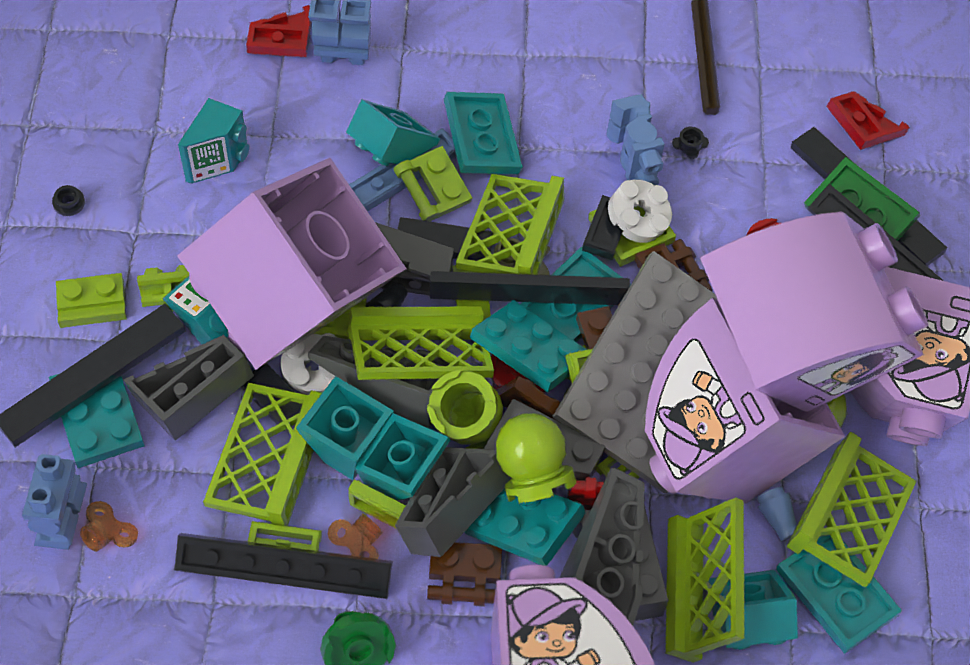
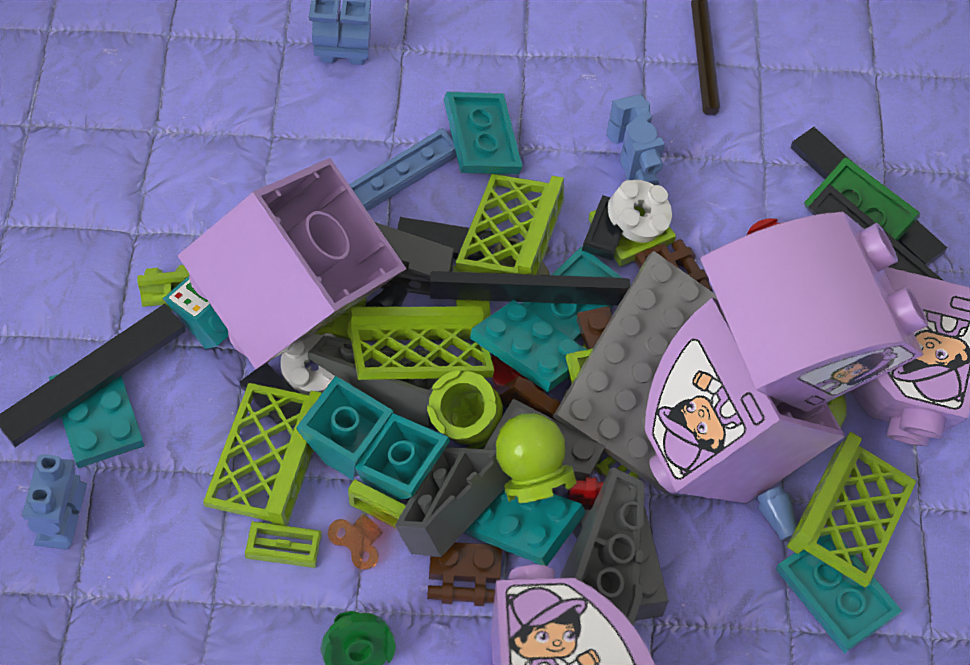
(65, 194): black plate -> none
(90, 300): lime plate -> none
(106, 528): clear orange piece -> none
(191, 386): dark grey wedge -> none
(213, 142): teal slope -> none
(280, 35): red wing -> none
(283, 565): black tile -> none
(389, 133): teal slope -> none
(441, 180): lime plate -> none
(687, 136): black plate -> none
(688, 578): lime fence -> none
(768, 610): teal slope -> none
(864, 120): red wing -> none

